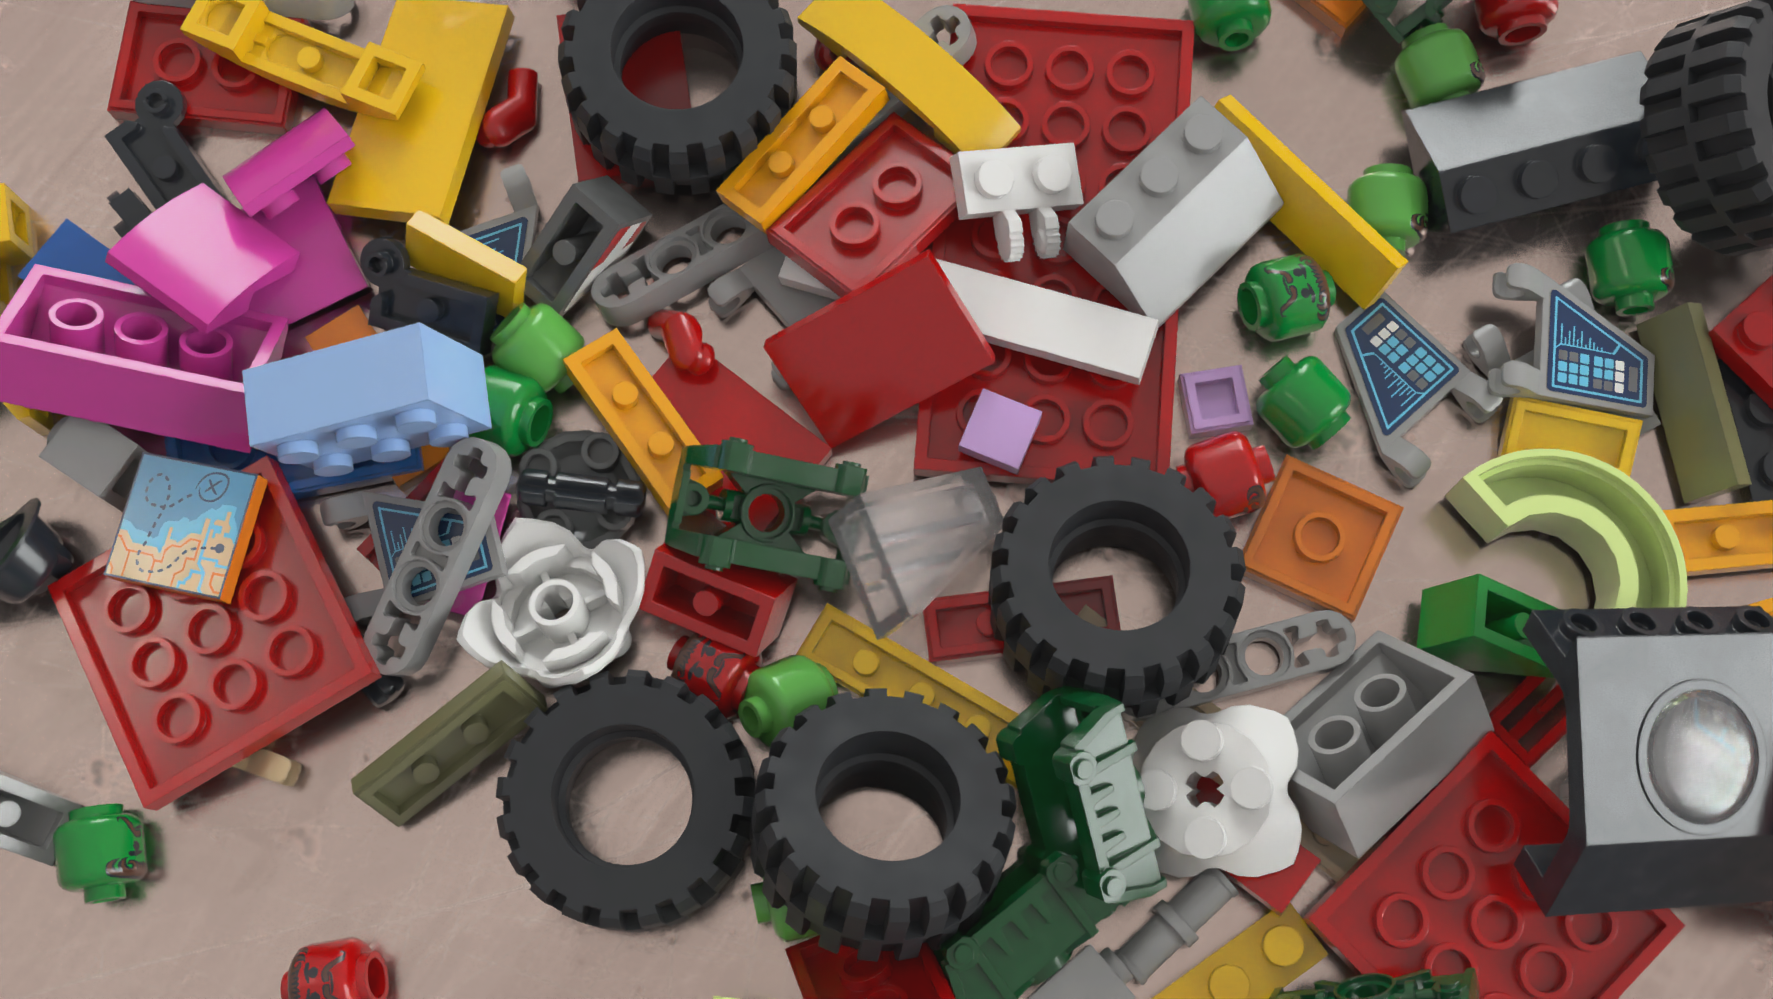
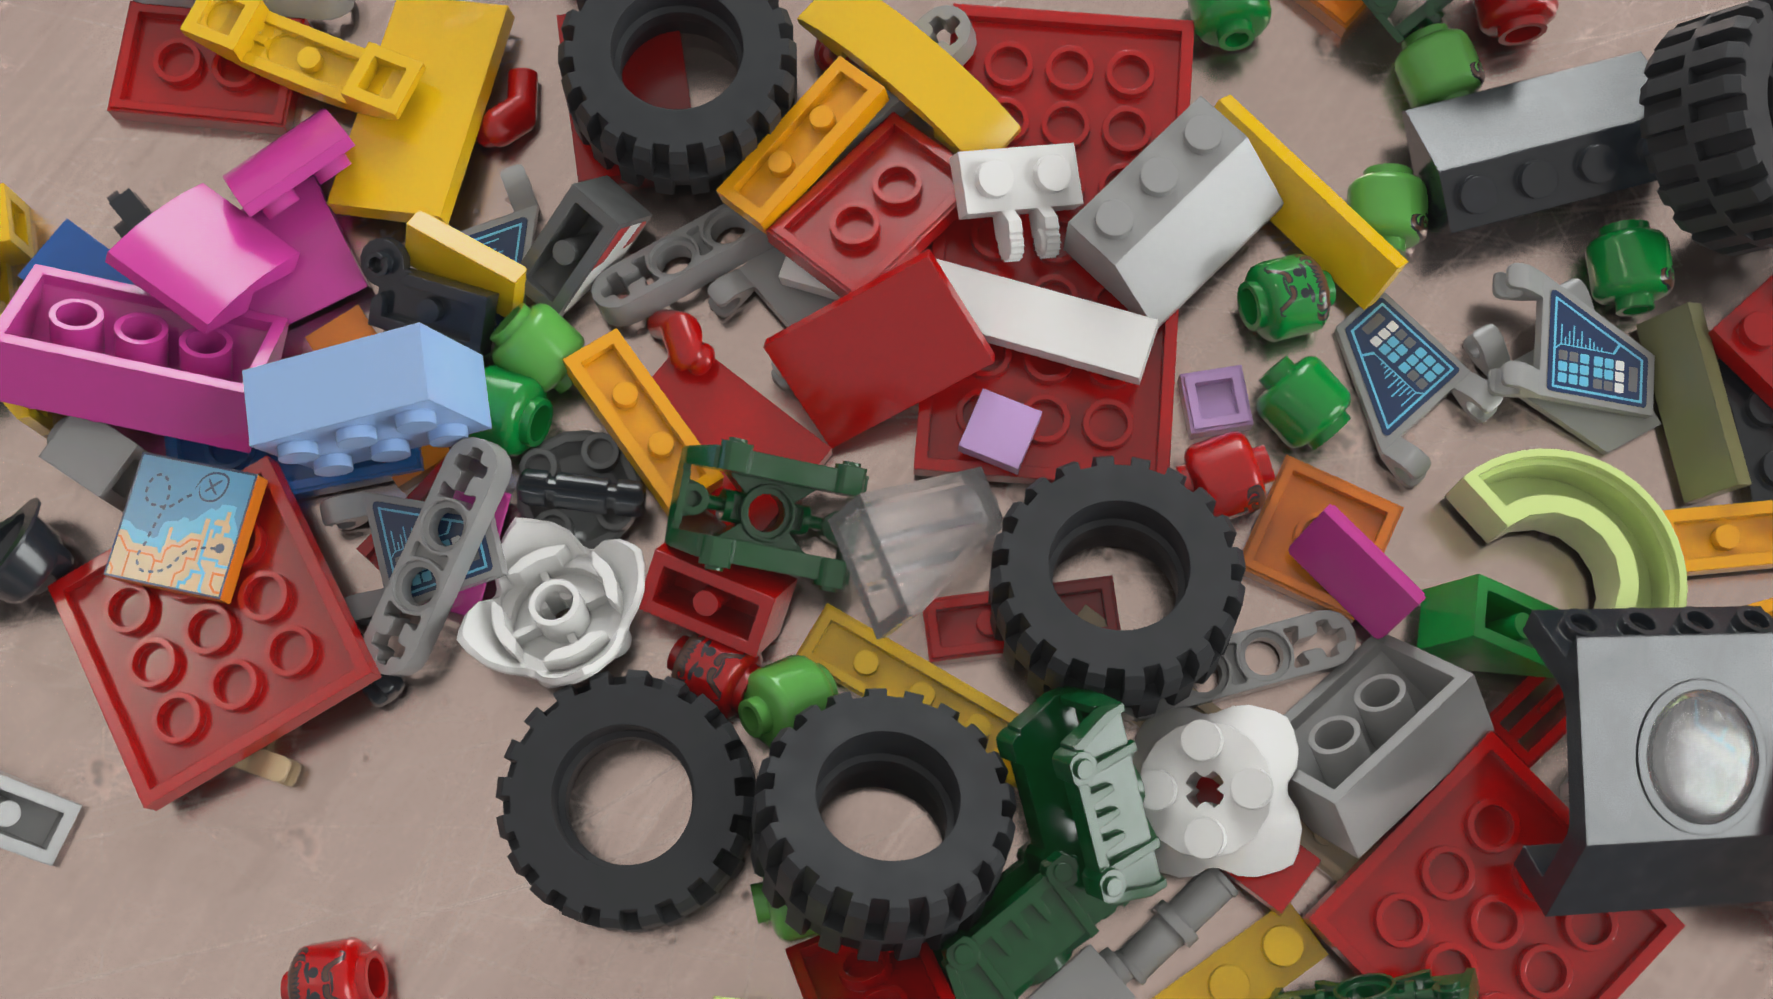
(100, 852): green head -> none
(156, 148): black hinge -> none
(448, 744): olive tile -> none
(1356, 572): none -> dark pink slope
(1557, 426): yellow tile -> none

